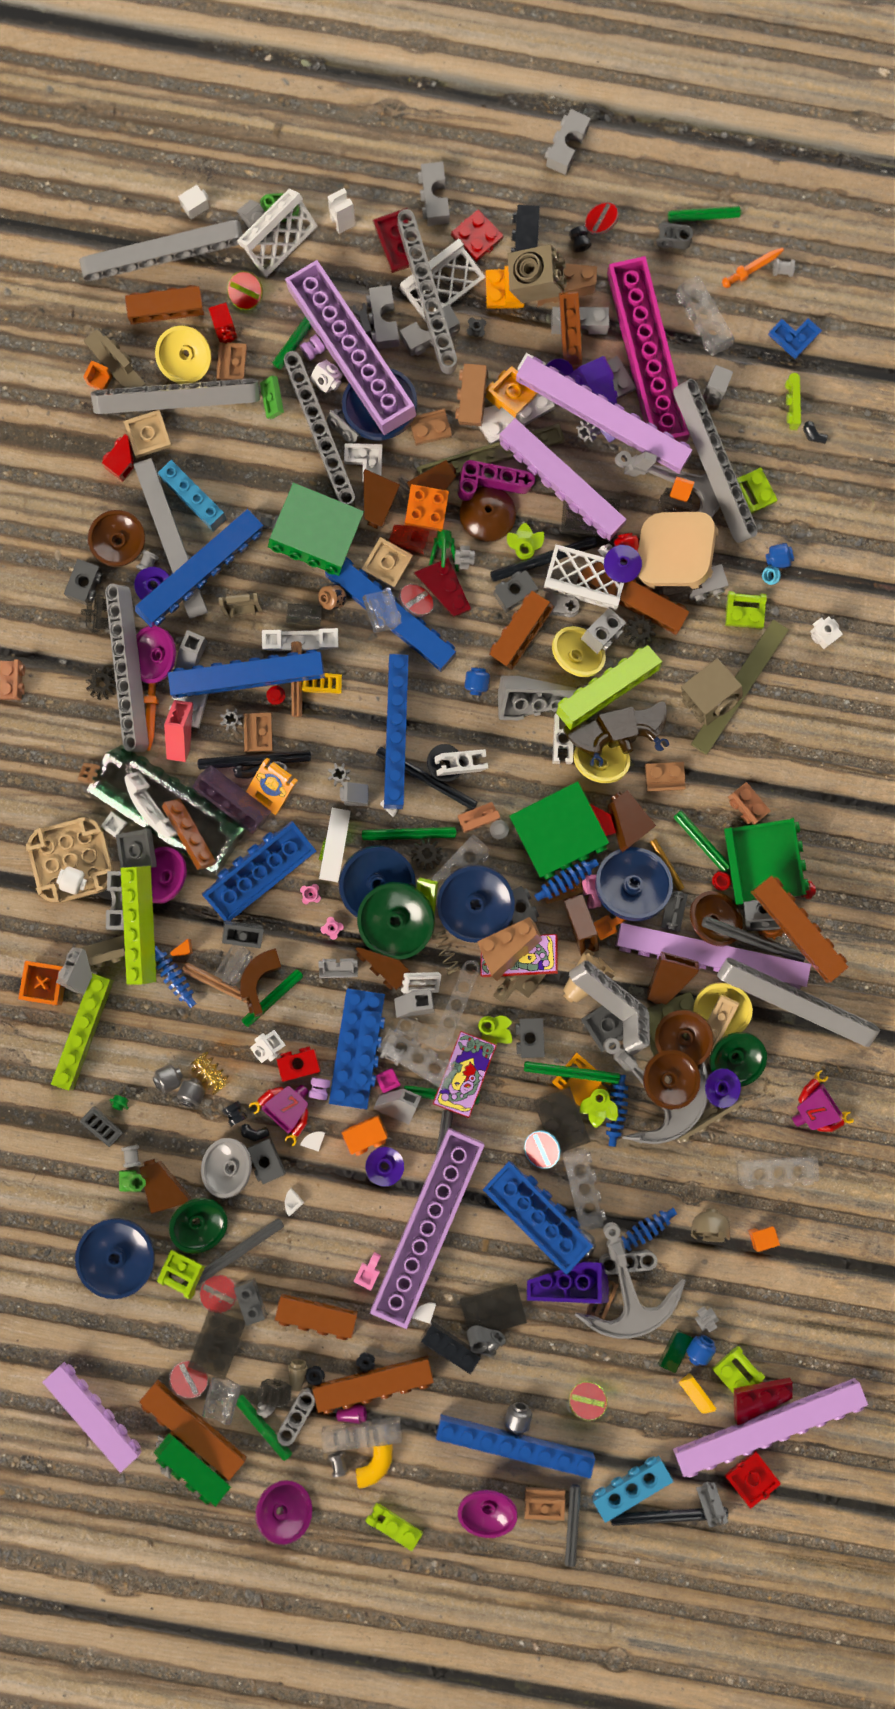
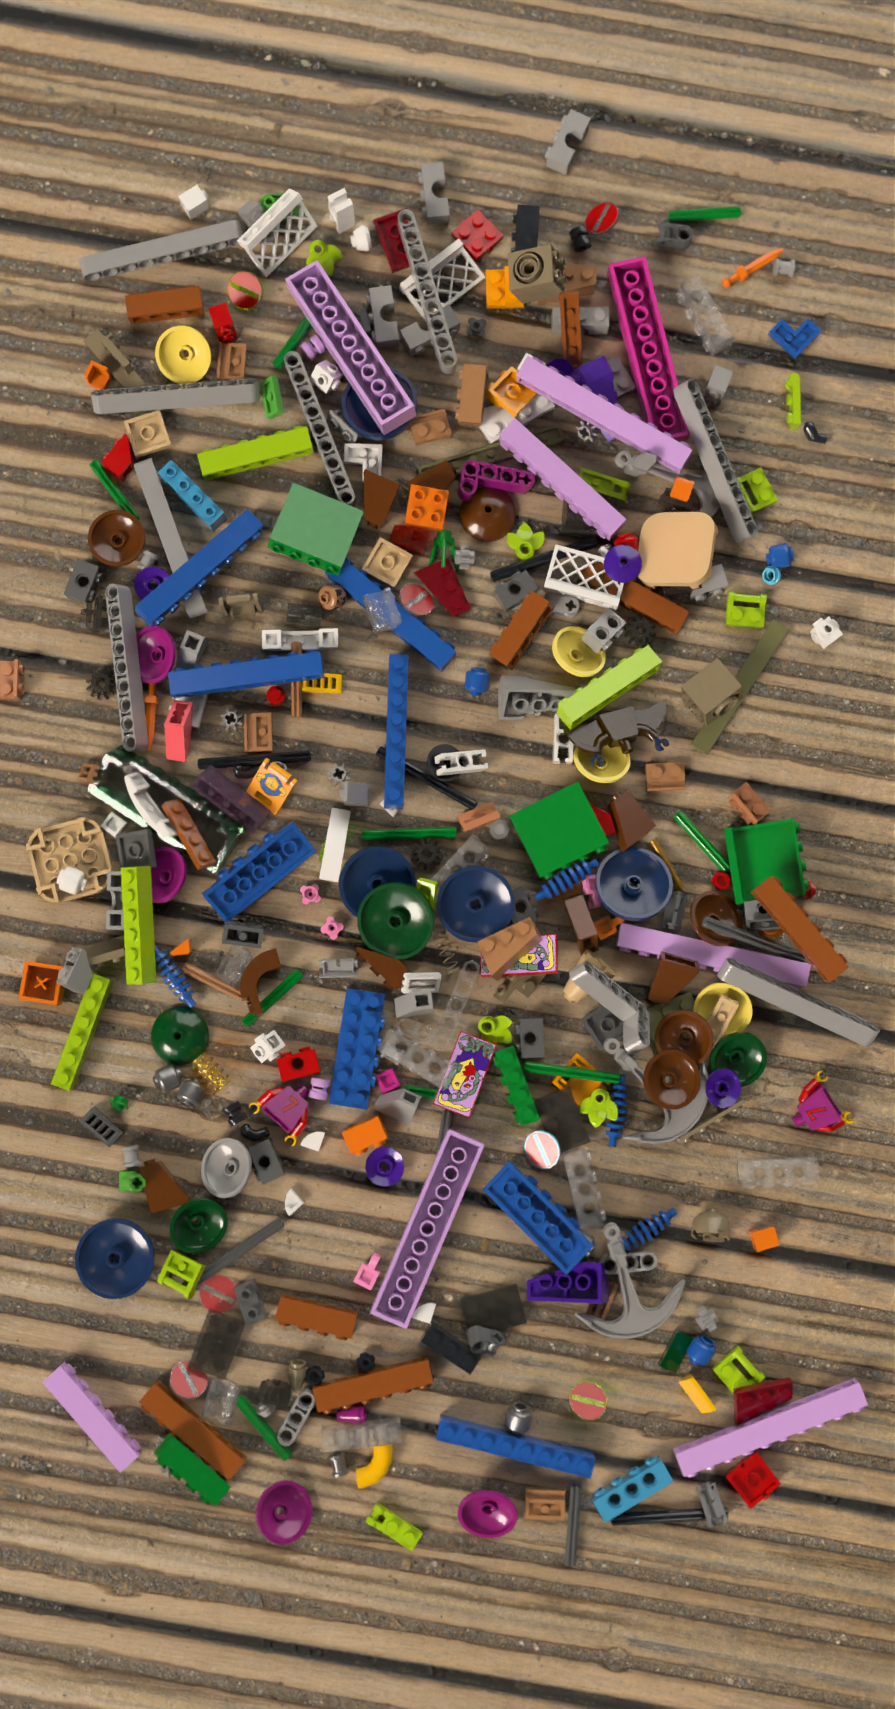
(112, 488): none -> green axle
(193, 1035): none -> dark green dish
(255, 453): none -> lime brick
(326, 257): none -> lime plate
(361, 239): none -> white cone
(514, 1079): none -> green brick
(605, 484): none -> lime plate

